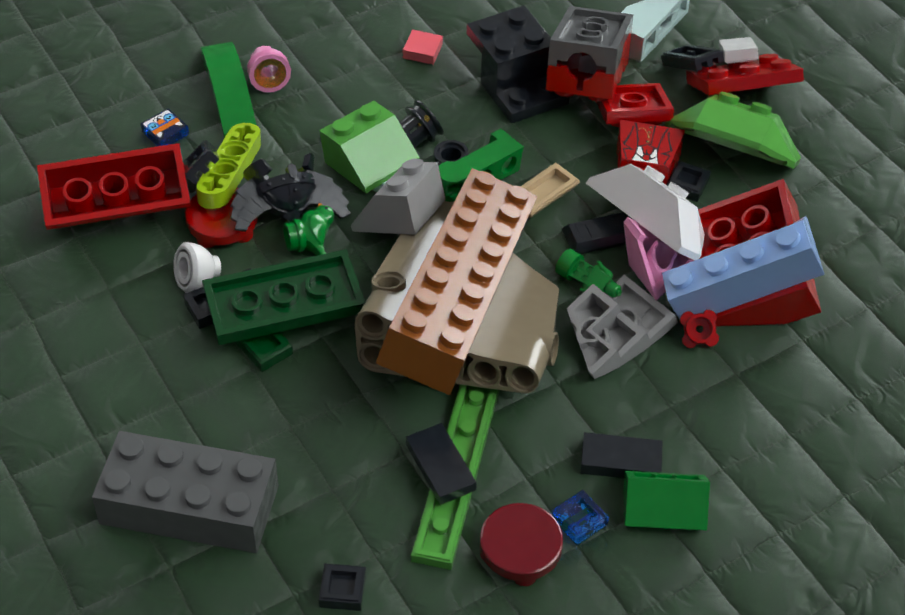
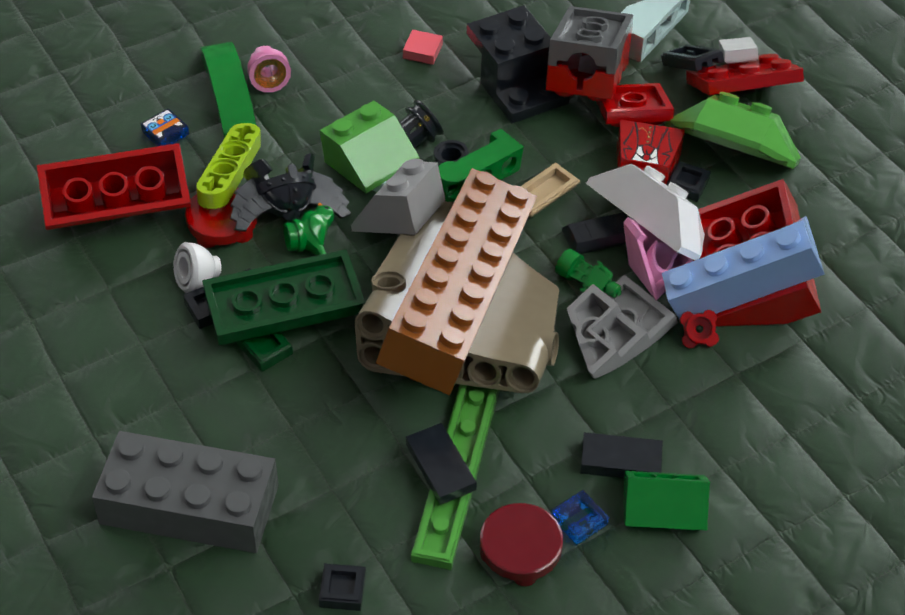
(201, 164): black tile -> none

